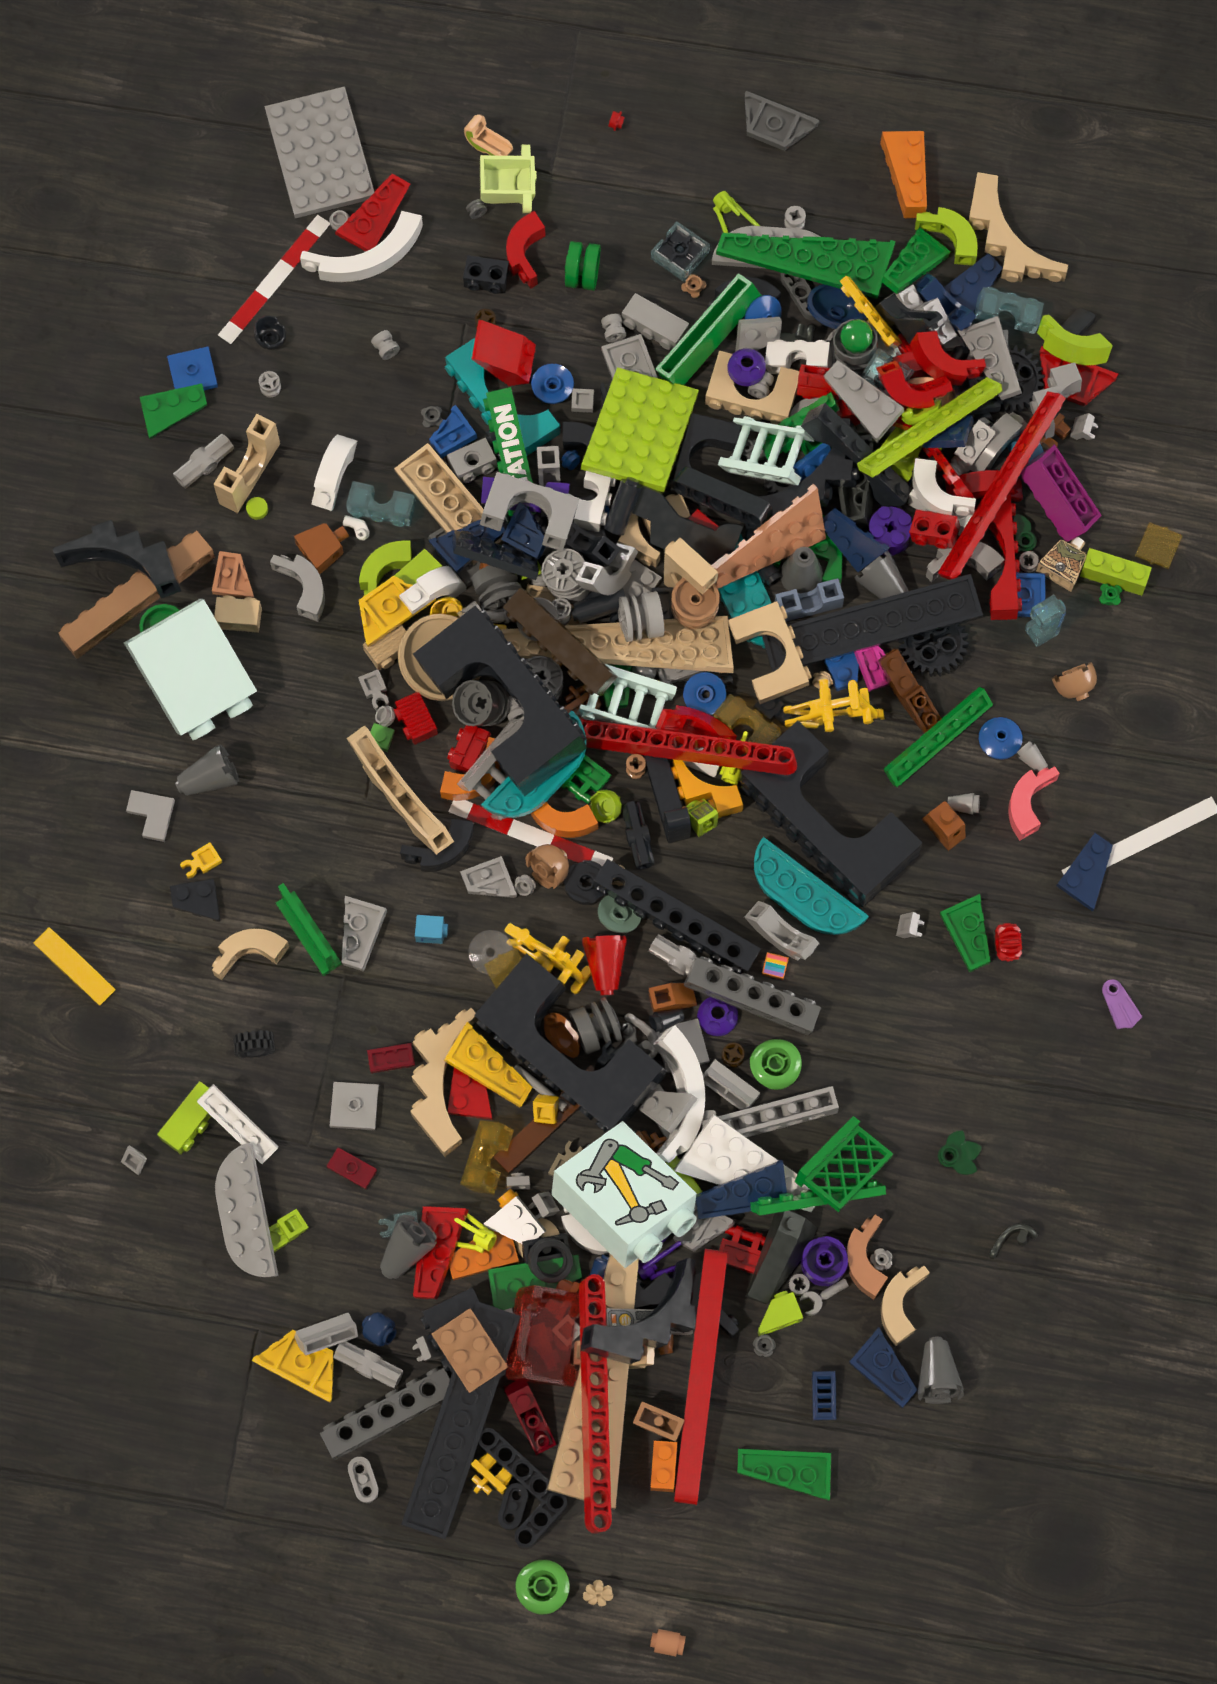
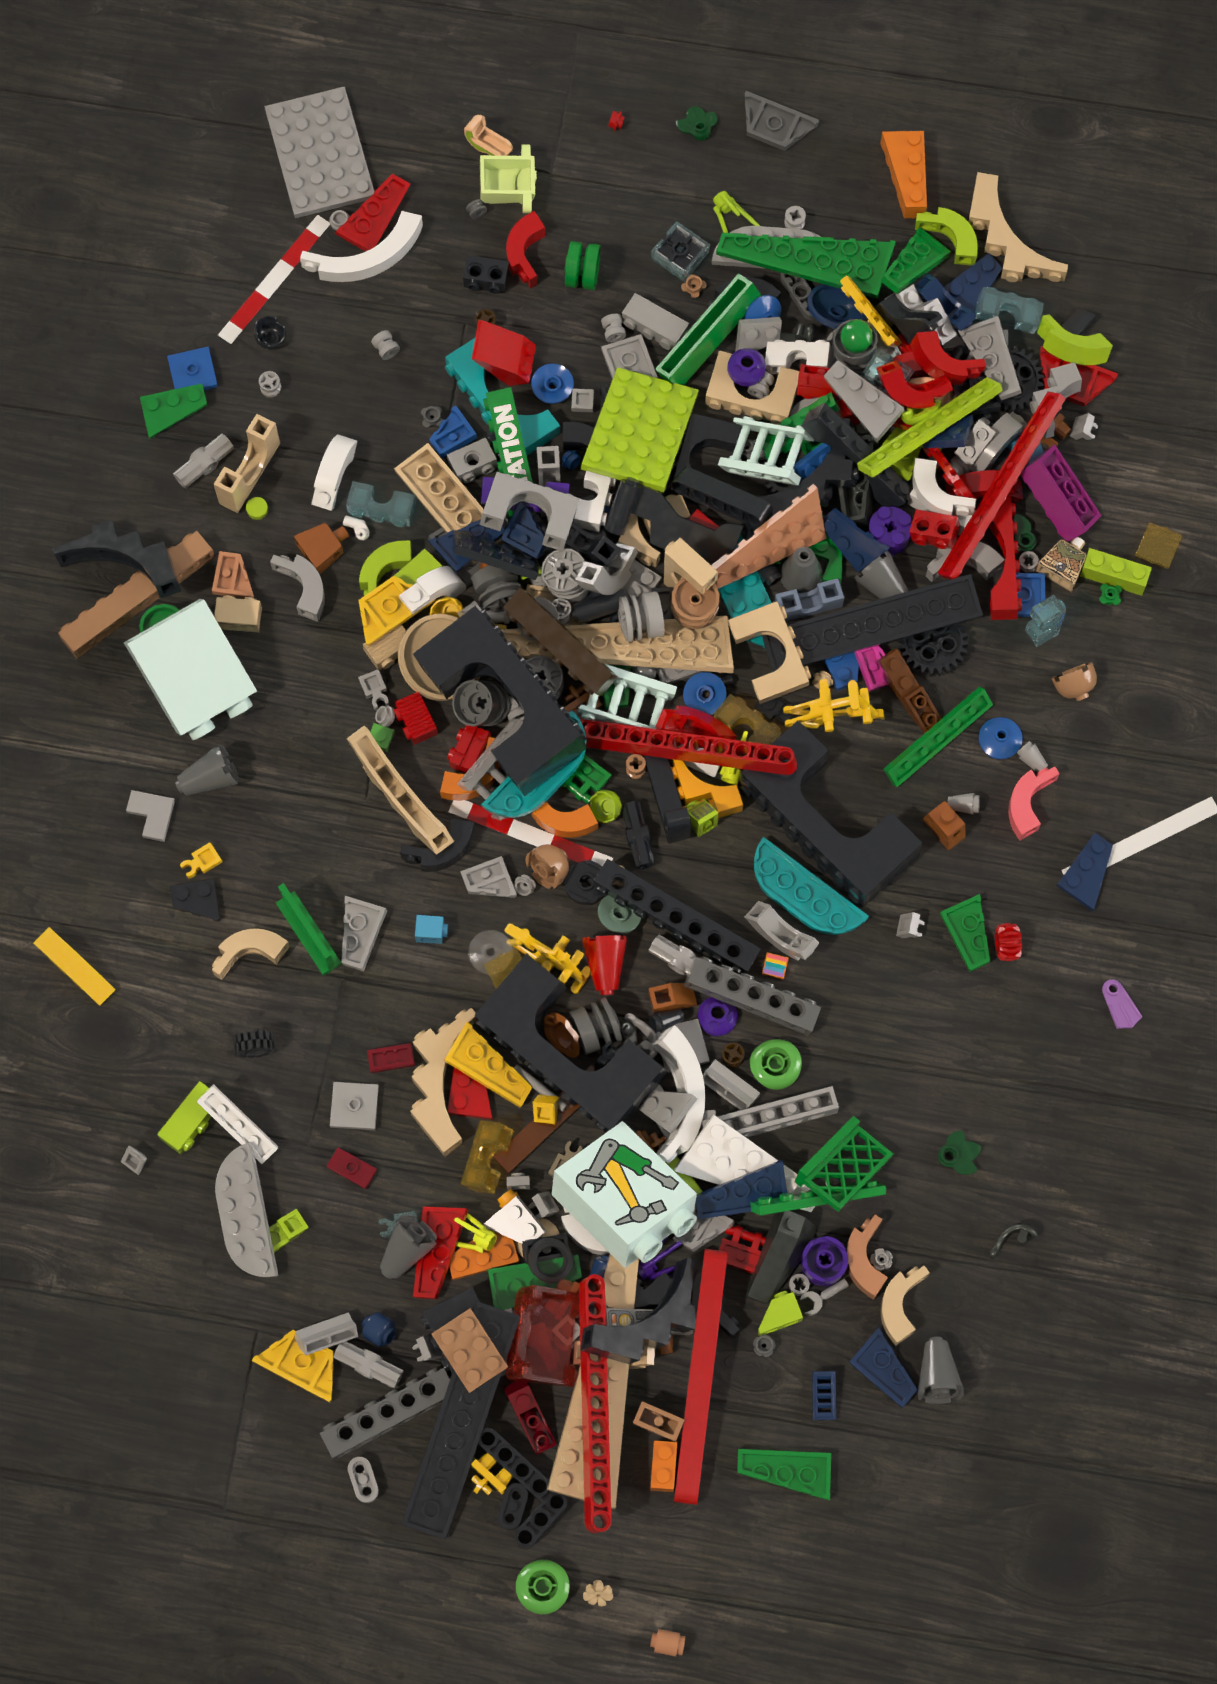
(697, 123): none -> dark green plate

